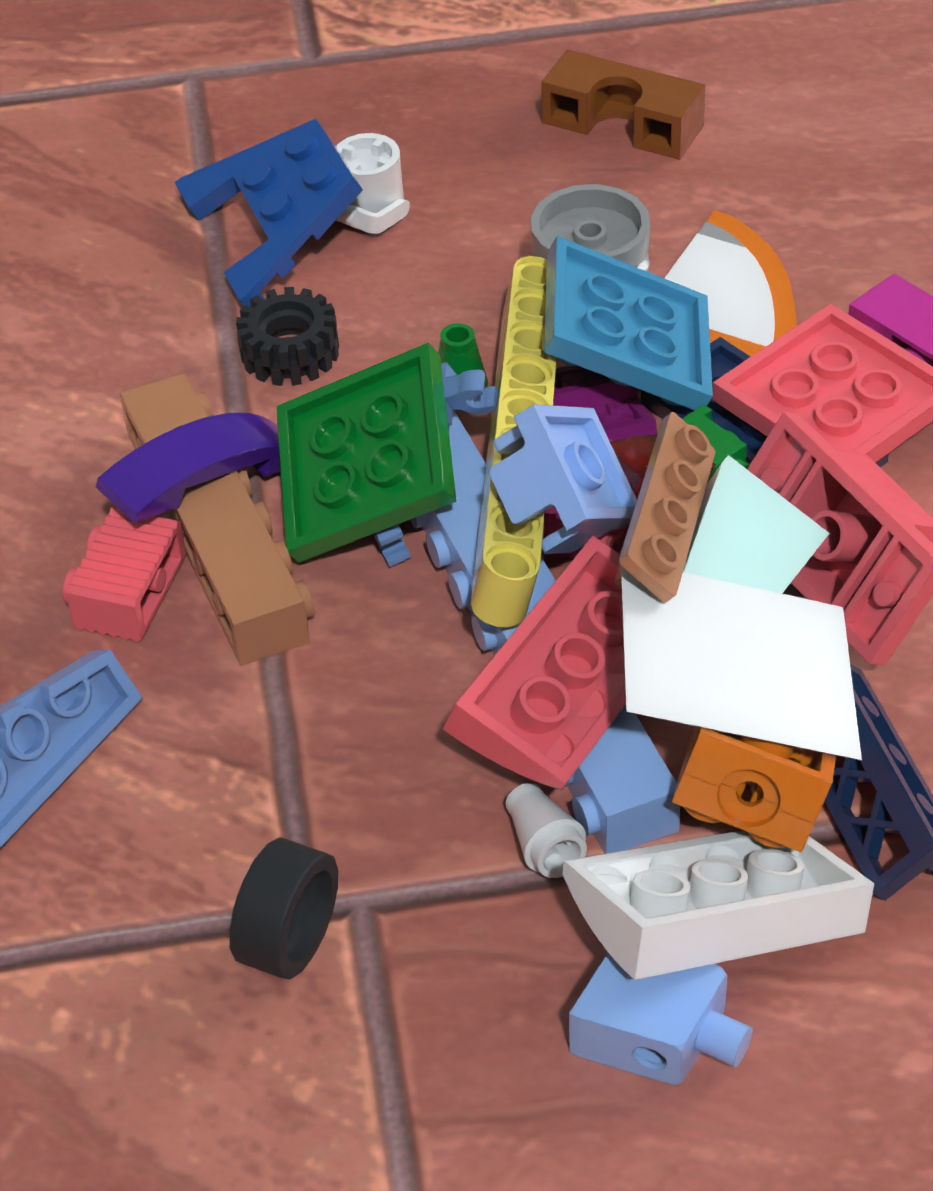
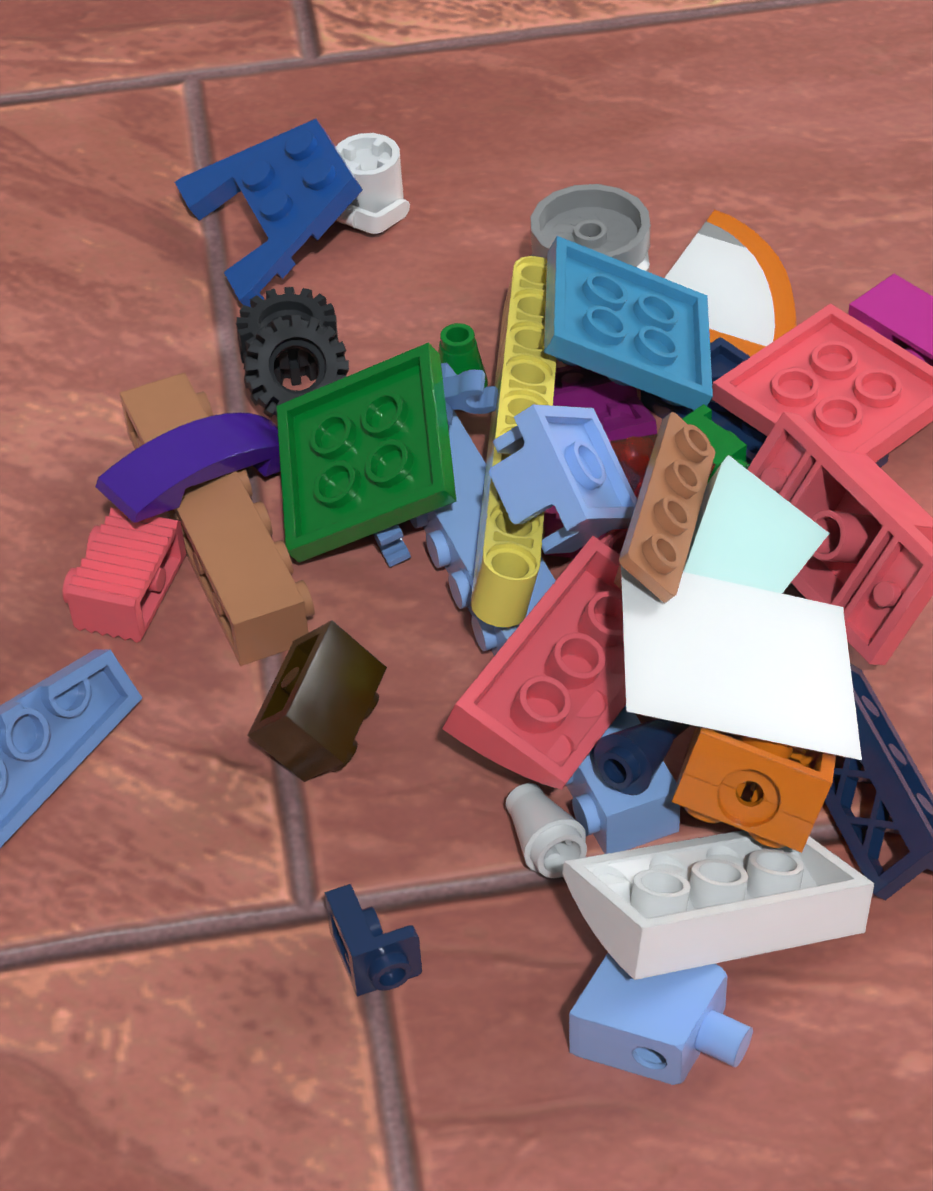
(283, 908): black tyre -> none
(291, 335): none -> black tyre
(318, 702): none -> dark brown brick
(369, 956): none -> dark blue bracket
(592, 89): dark orange arch -> none
(634, 754): none -> dark blue cone

